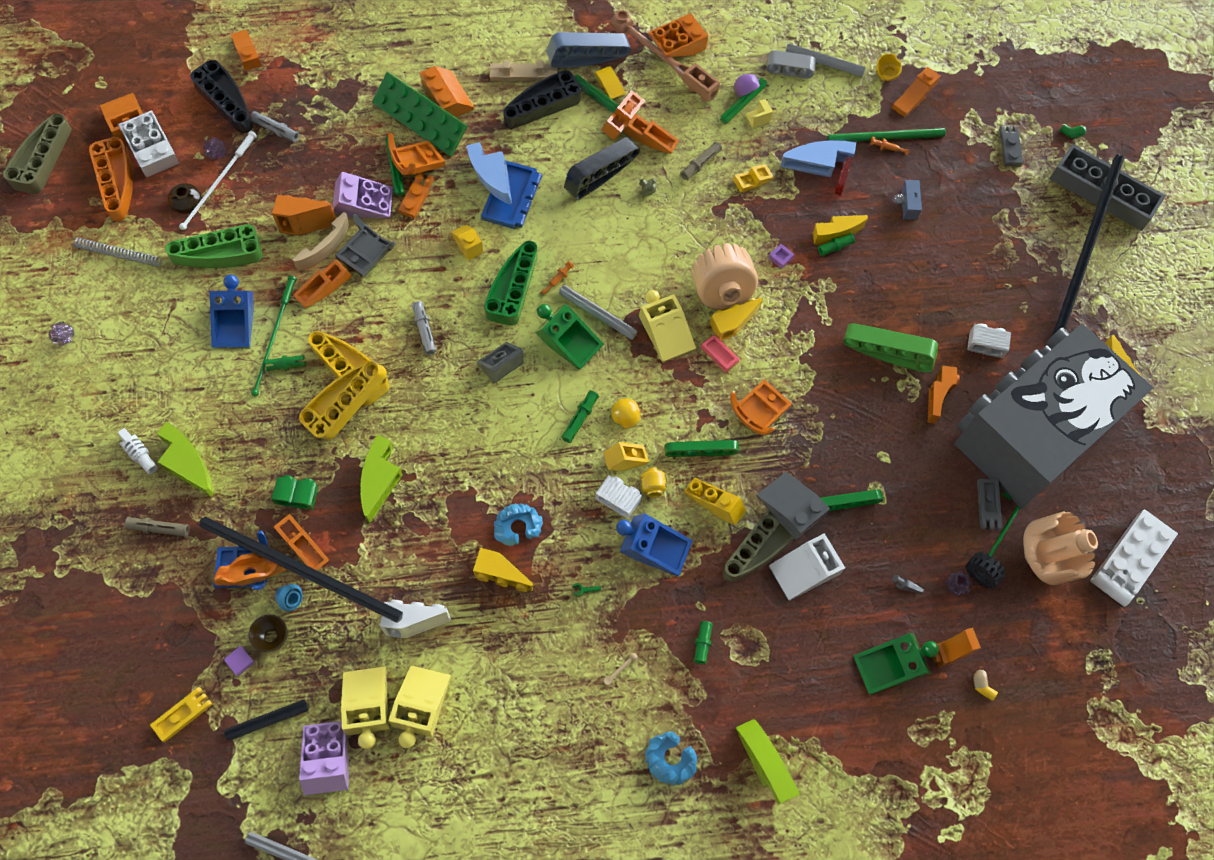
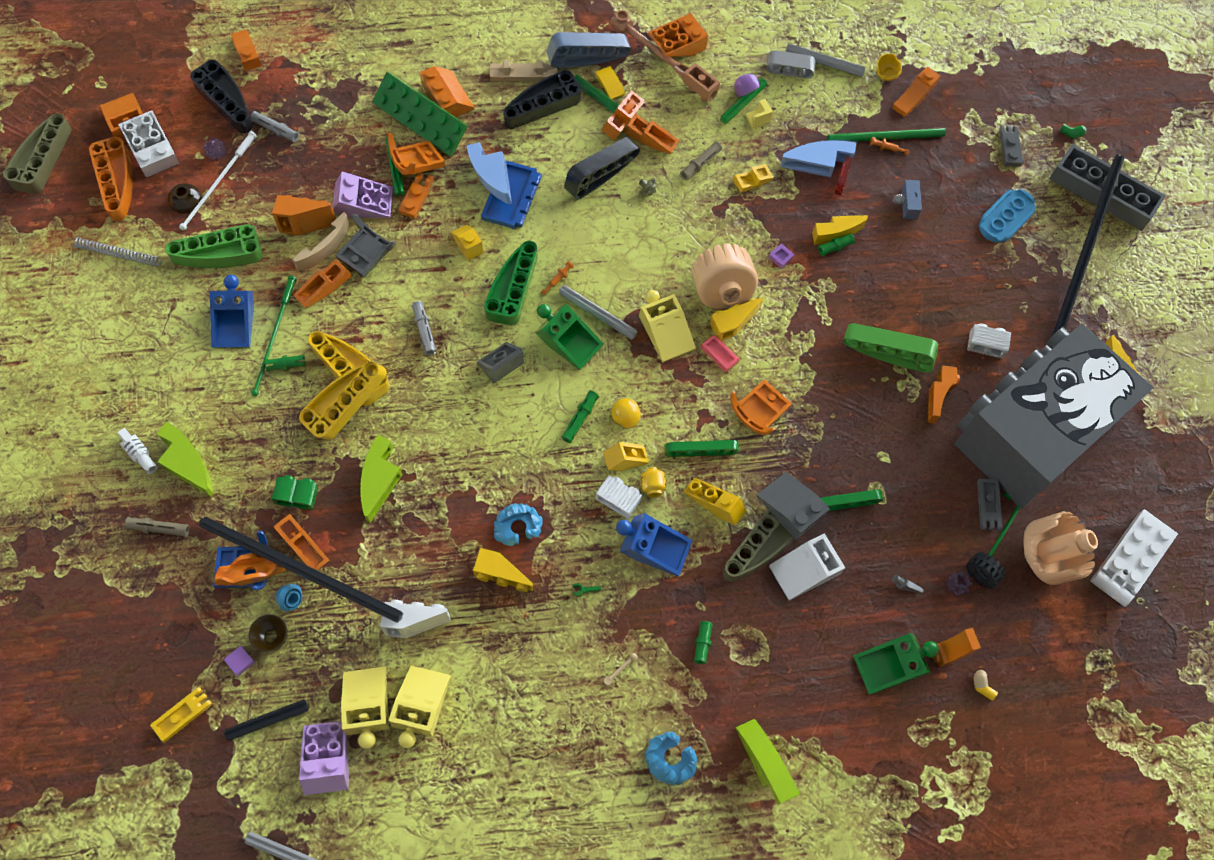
(61, 333): clear purple gear -> none
(1007, 215): none -> dark azure tile

